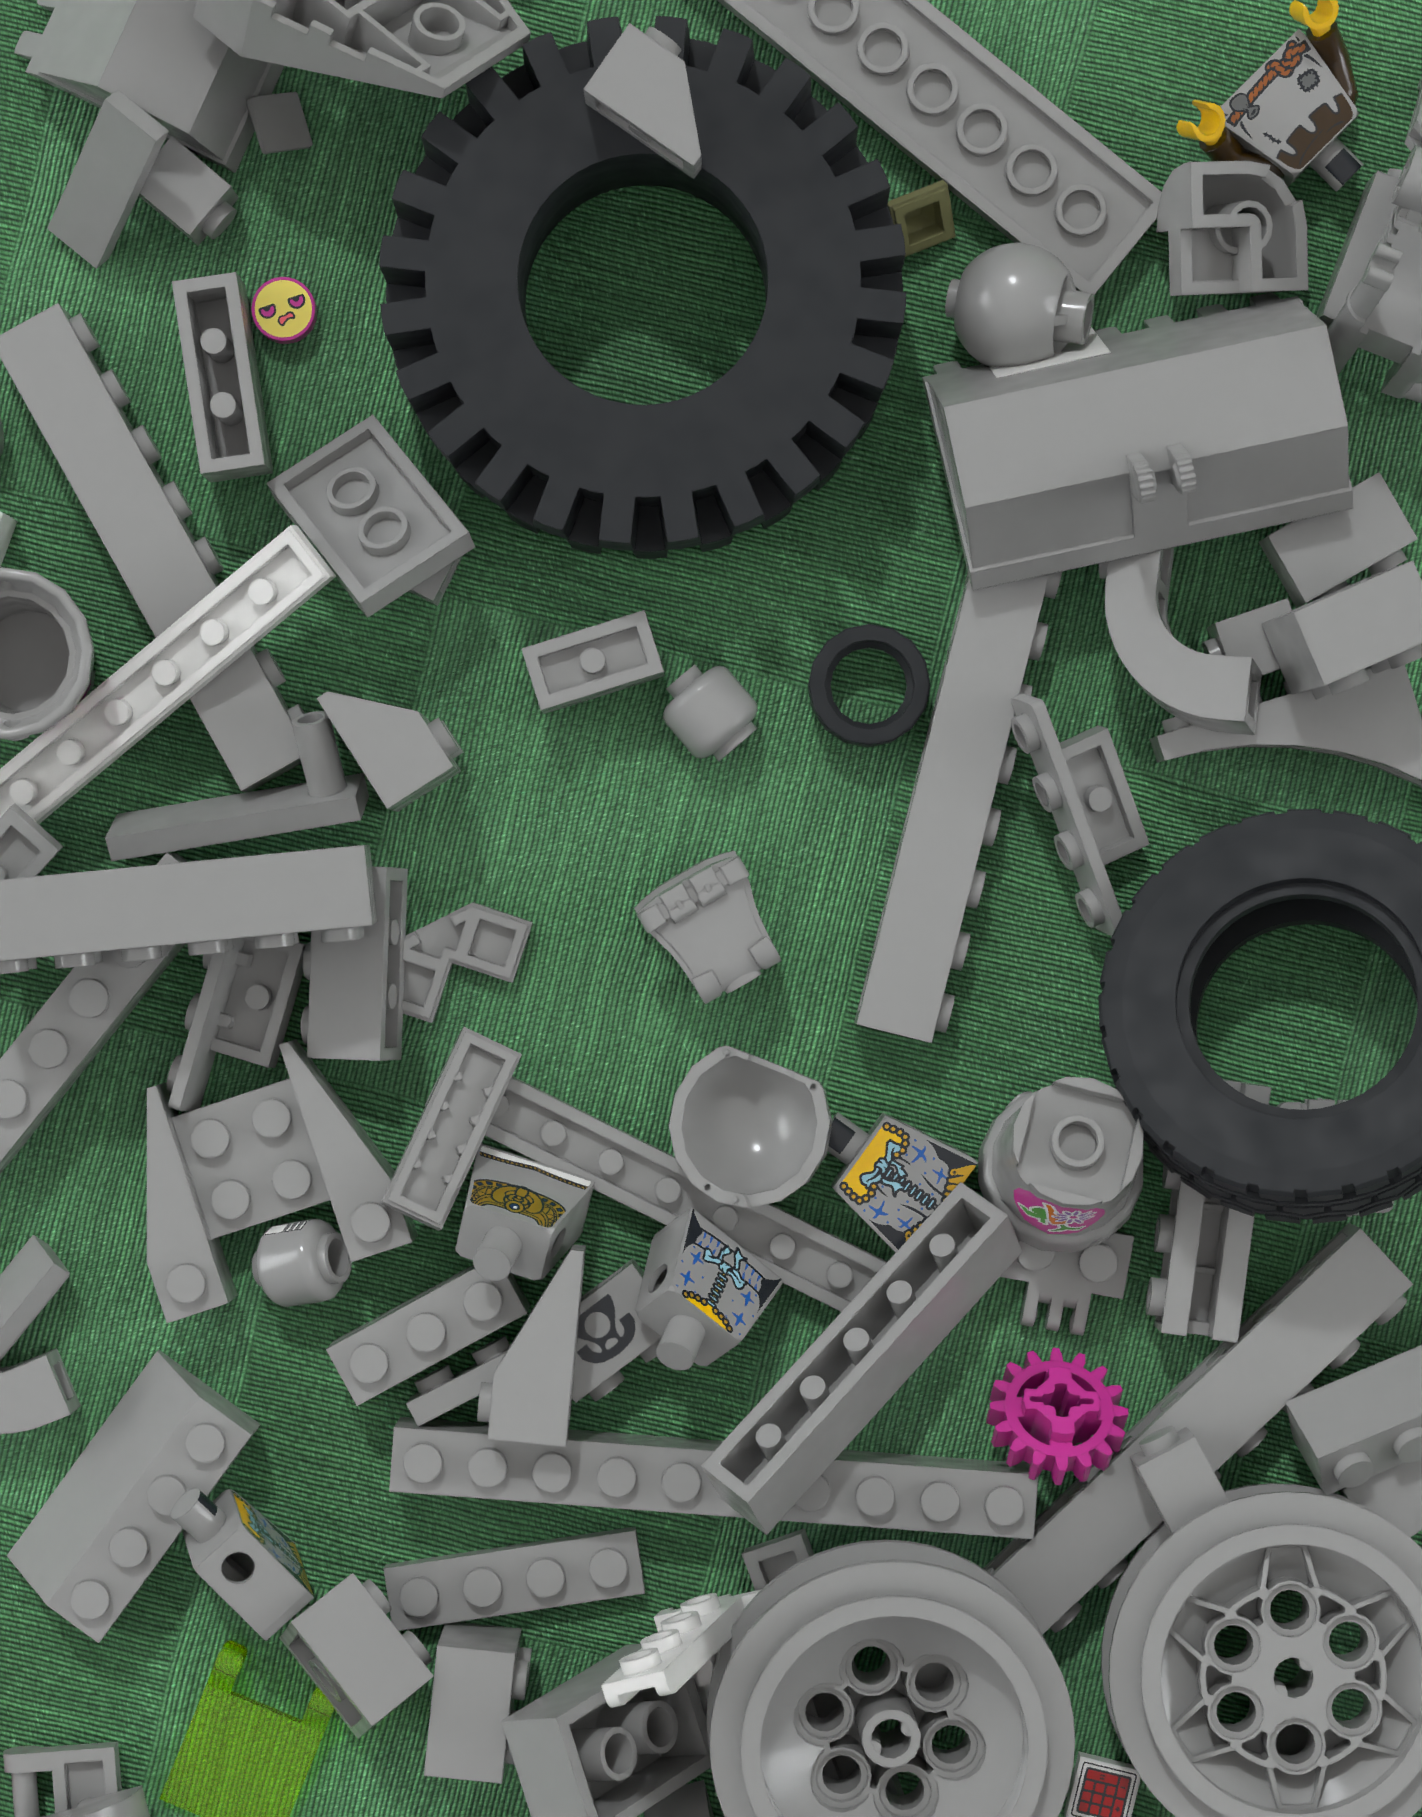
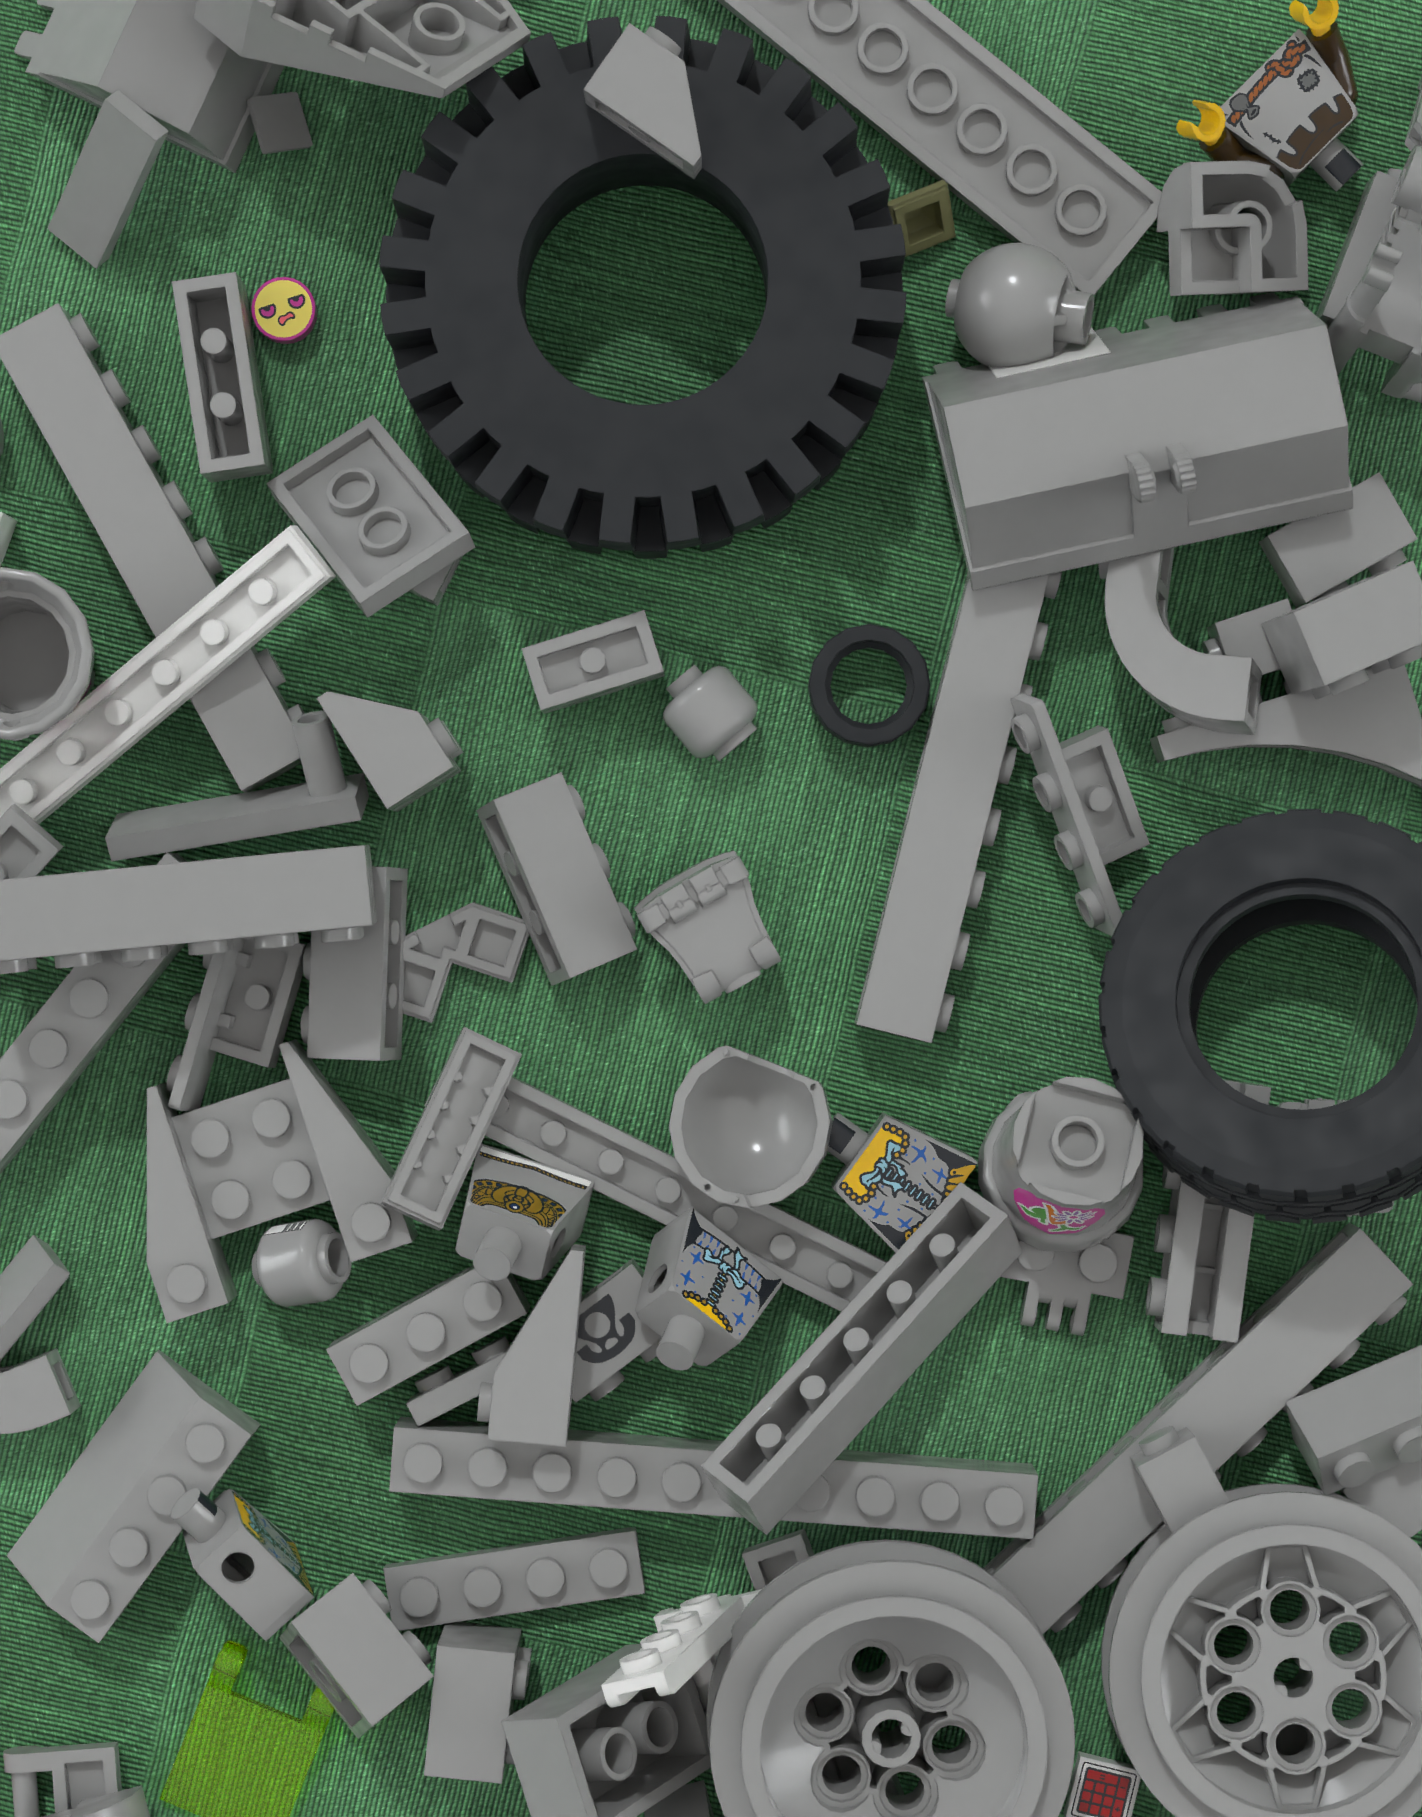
(189, 193): light grey brick -> none
(558, 878): none -> light grey brick
(1057, 1416): dark pink gear -> none

